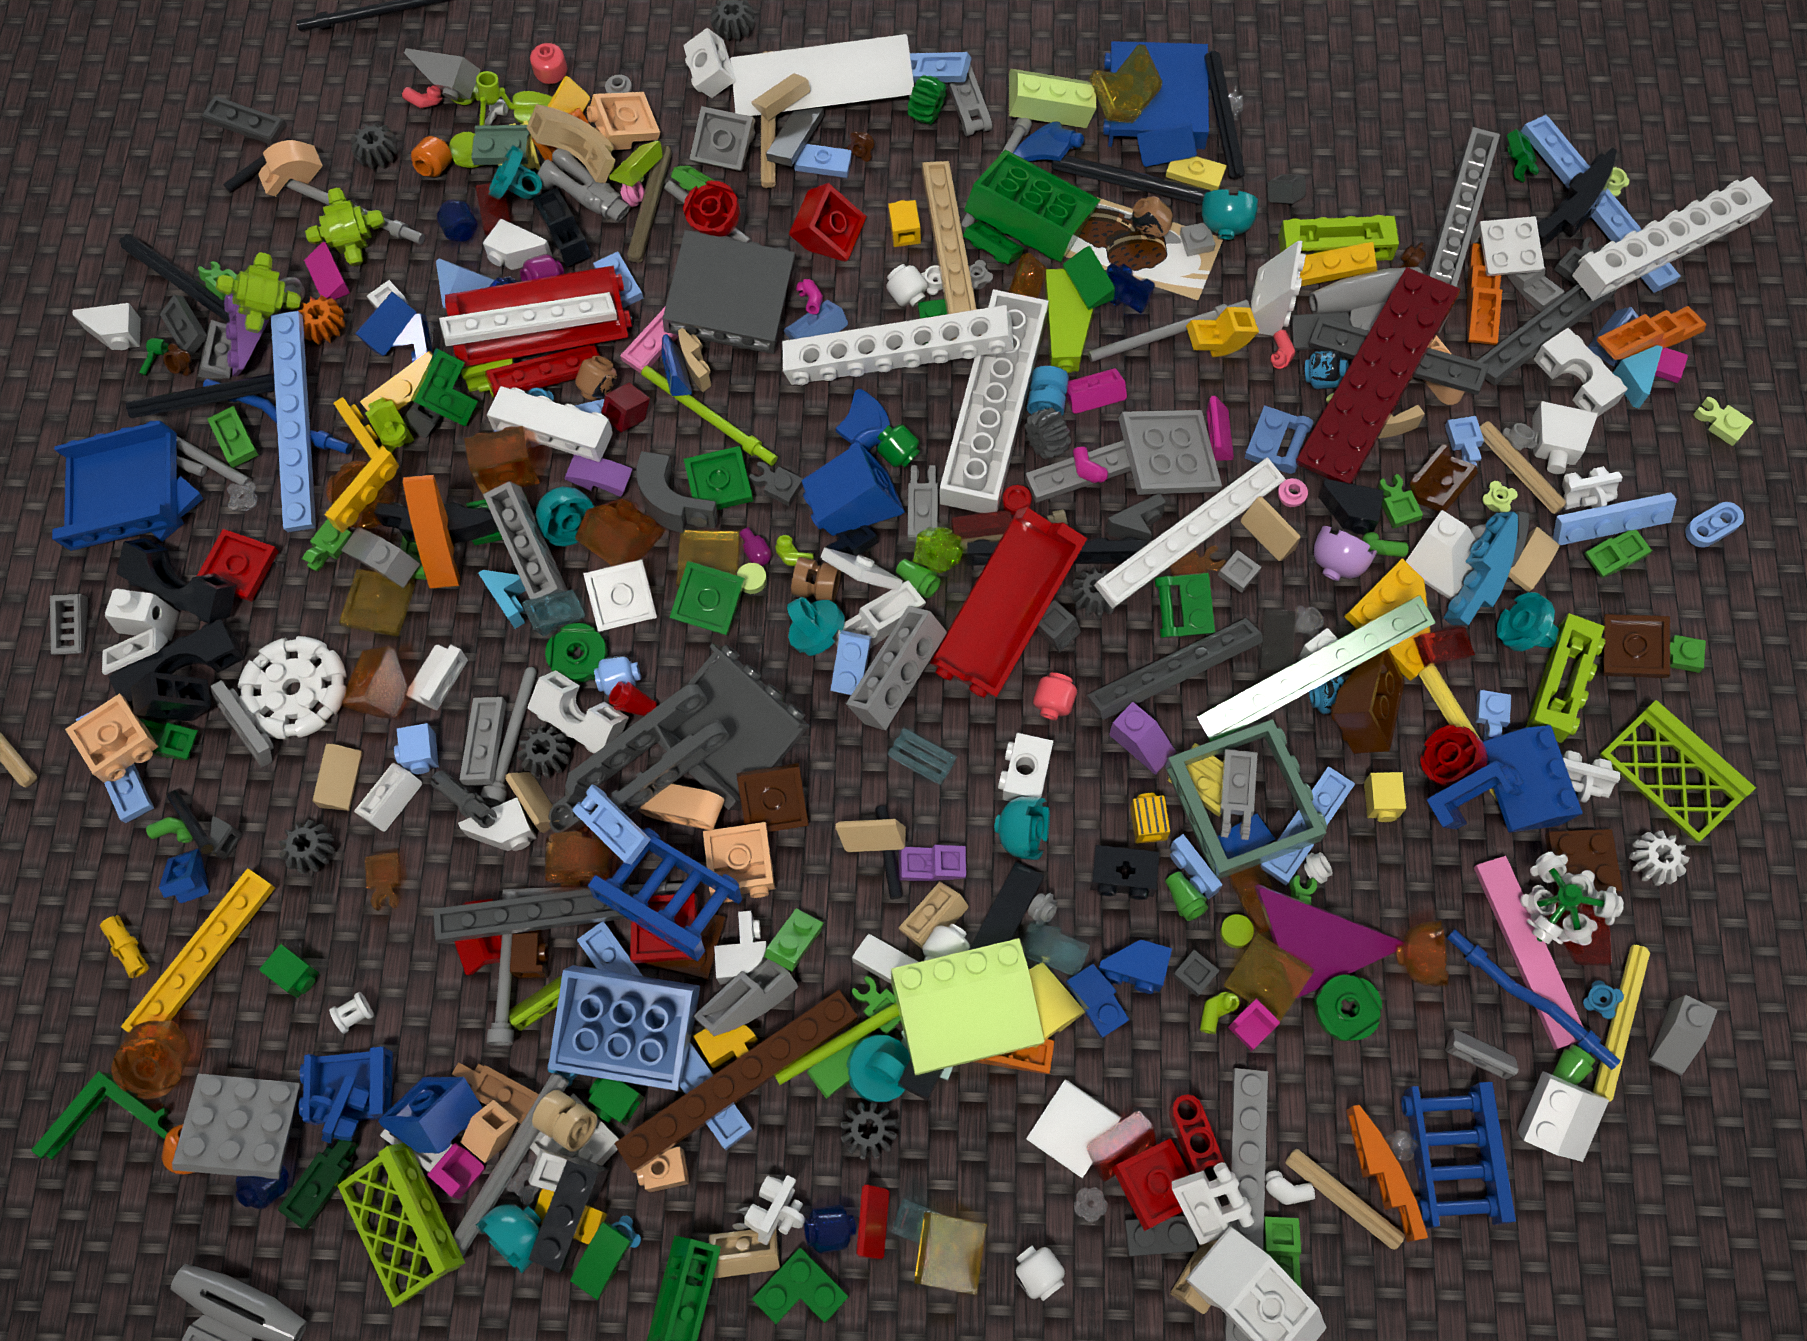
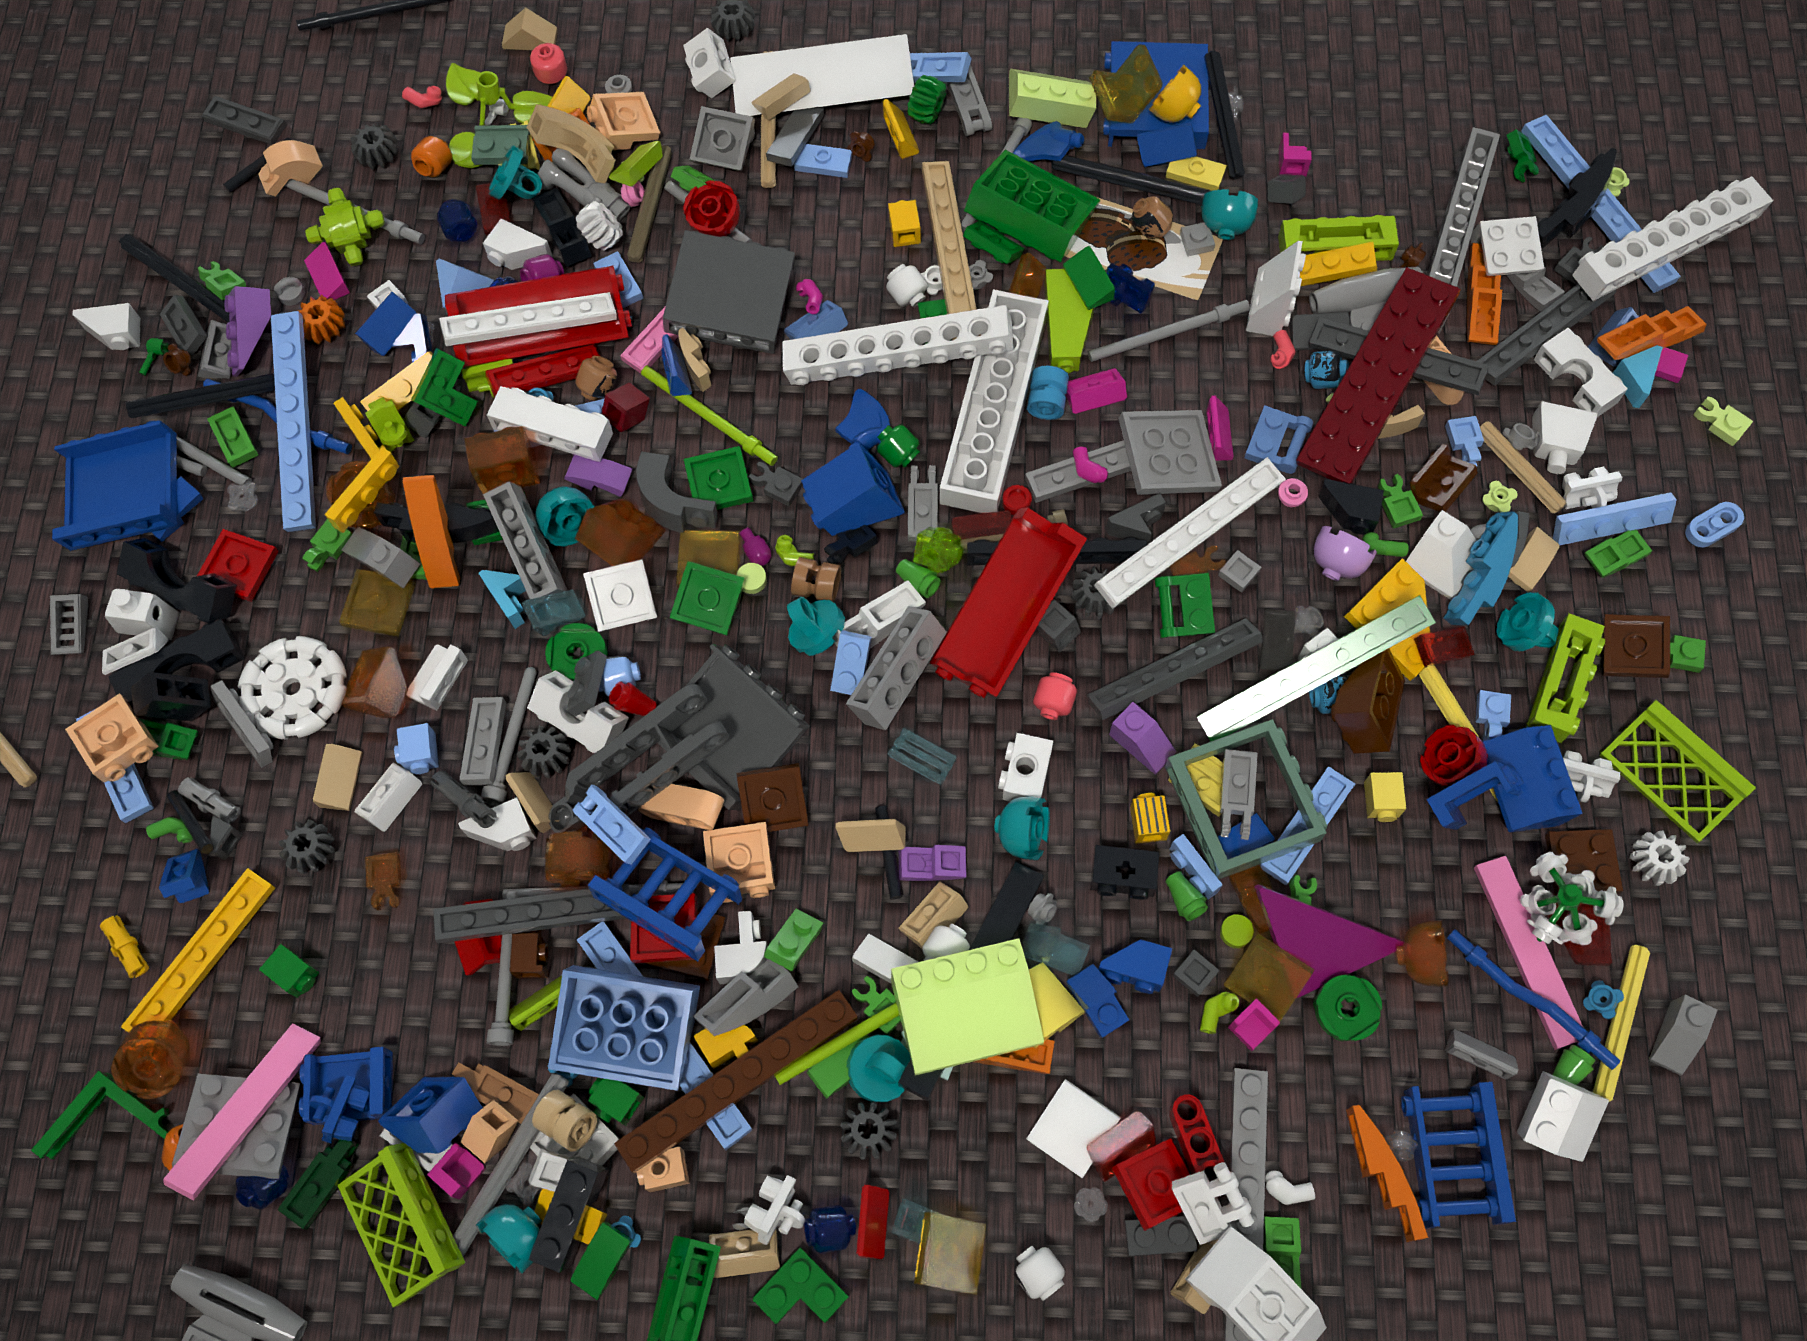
(209, 800): none -> light grey pin
(241, 1112): none -> bright pink tile
(258, 292): lime piece -> none
(341, 1017): white bush -> none
(448, 72): light grey slope -> none
(528, 31): none -> tan slope
(586, 683): none -> dark grey plate
(599, 225): none -> white gear
(827, 223): red slope -> none
(861, 569): white plate -> none
(899, 130): none -> yellow slope
(1047, 433): dark grey gear -> none
(1178, 97): none -> yellow cylinder
(1226, 334): yellow brick -> none
(1270, 529): tan slope -> none
(1293, 159): none -> dark pink panel
(1318, 867): white plate -> none
(1345, 1199): tan axle -> none

